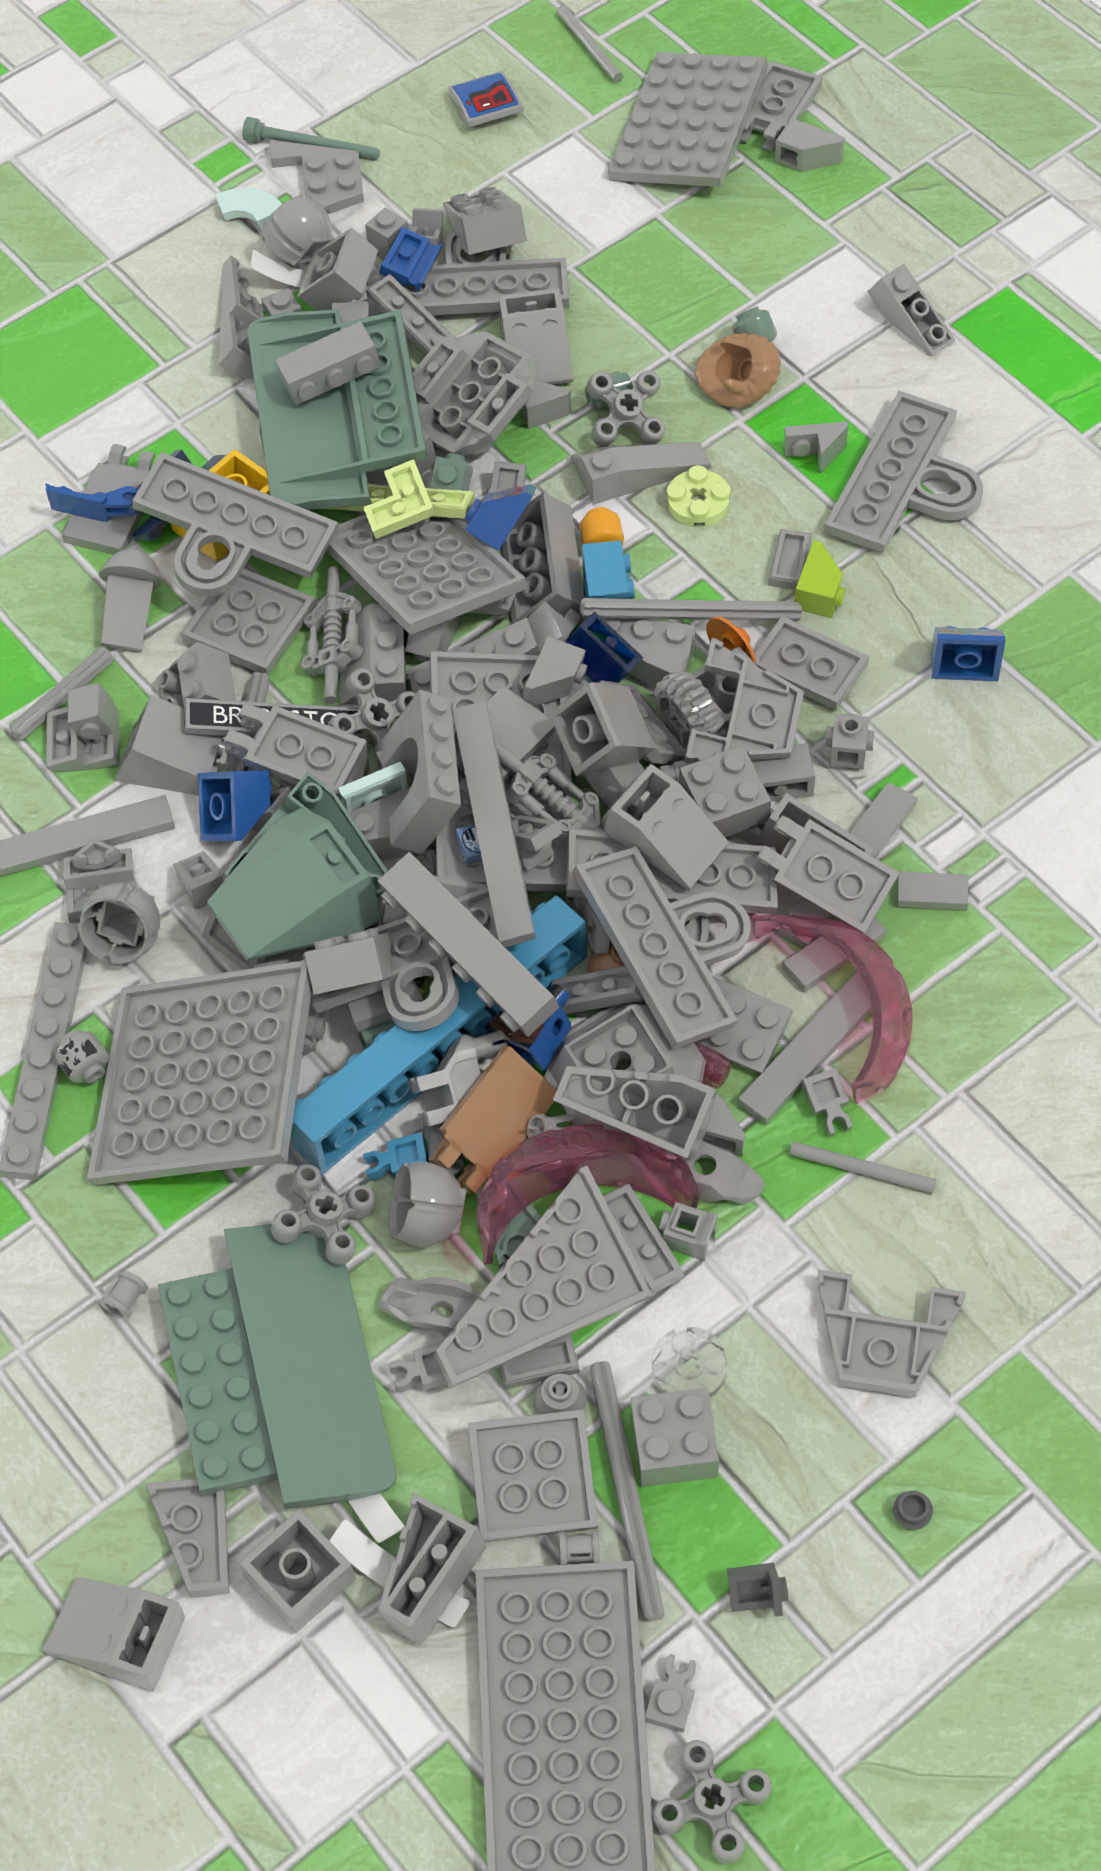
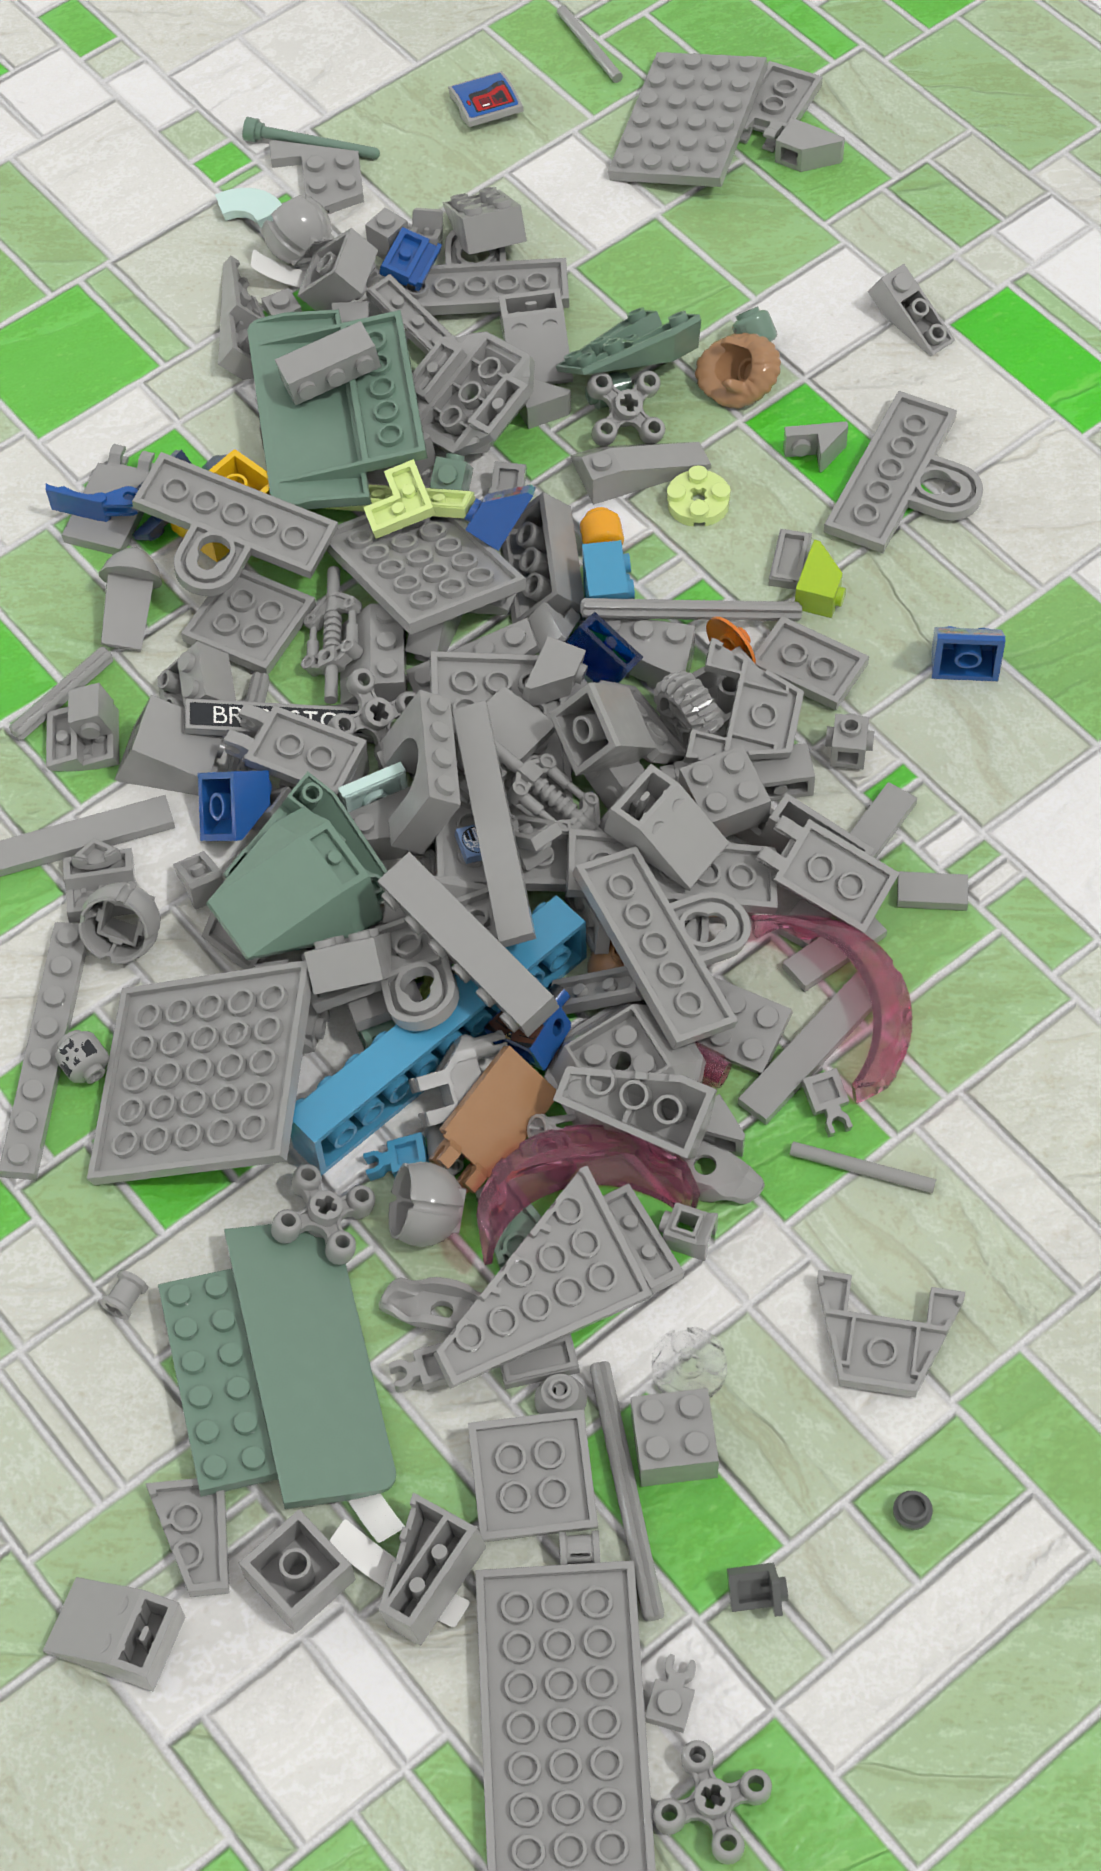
(636, 343): none -> sand green wedge

